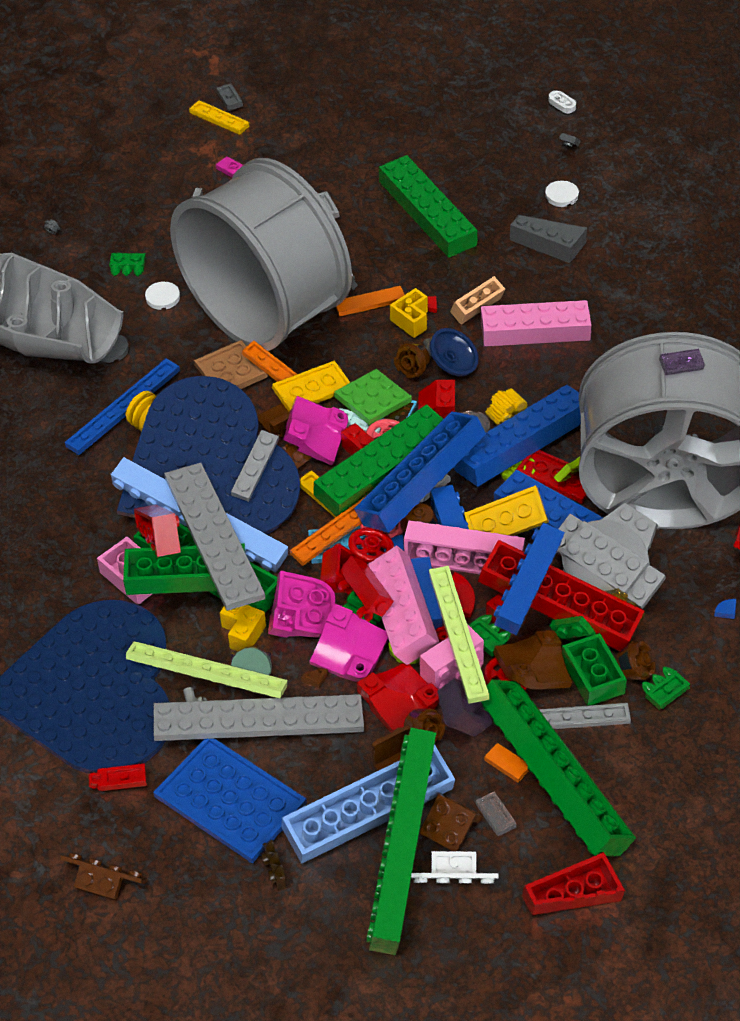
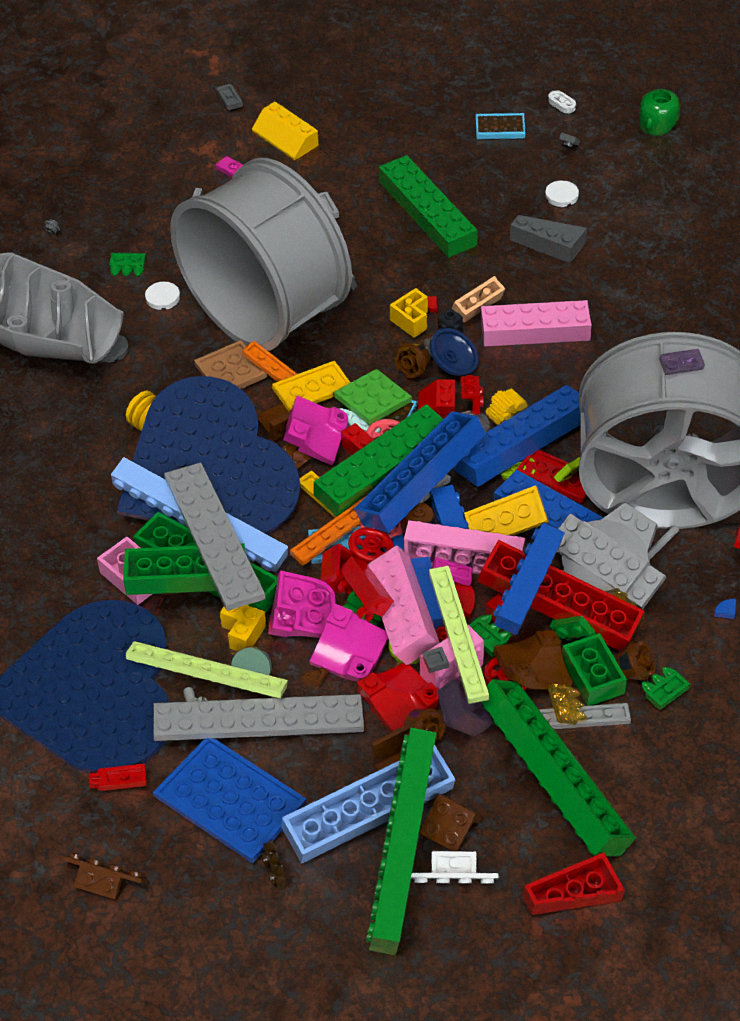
(117, 410): blue plate -> none
(159, 528): wedge -> none
(219, 117): yellow tile -> none
(255, 465): light grey plate -> none
(286, 131): none -> yellow slope
(369, 301): orange tile -> none
(435, 659): none -> dark grey plate
(450, 319): none -> black brick
(460, 573): none -> dark pink plate
(471, 390): none -> red bracket
(496, 813): clear tile -> none
(500, 126): none -> tile
(507, 762): orange tile -> none
(565, 705): none -> clear yellow plate
(659, 112): none -> green piece
(662, 541): none -> light grey bar

